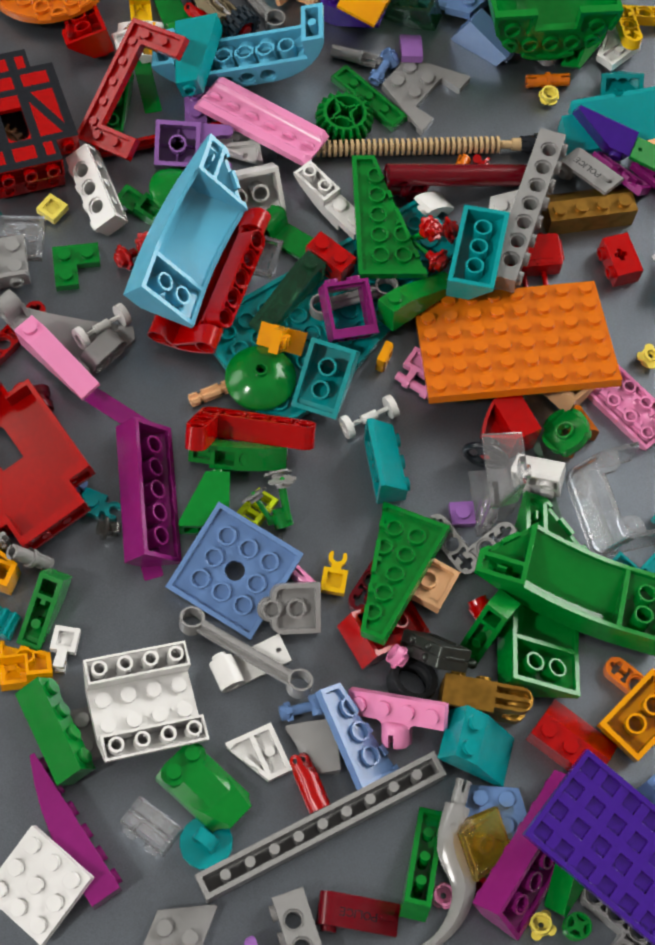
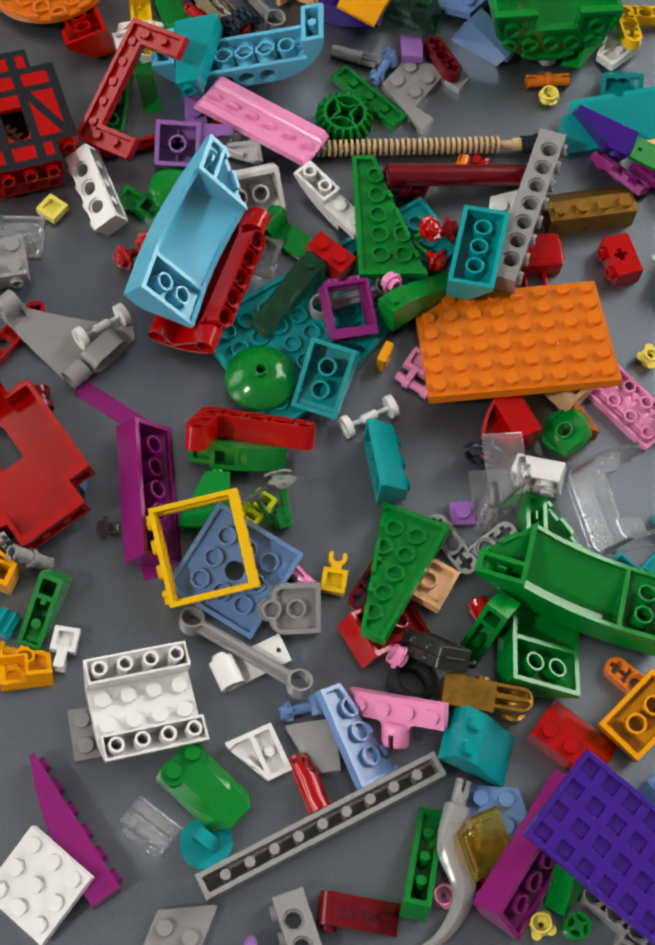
(55, 357): bright pink slope -> none
(55, 731): green brick -> none
(70, 259): green plate -> none
(99, 504): teal plate -> none
(160, 548): none -> yellow window
(207, 394): light nougat axle -> none
(281, 339): light orange bracket -> none
(391, 281): none -> bright pink plate
(433, 204): white slope -> none
(448, 69): none -> dark red beam
(590, 170): light grey door -> none

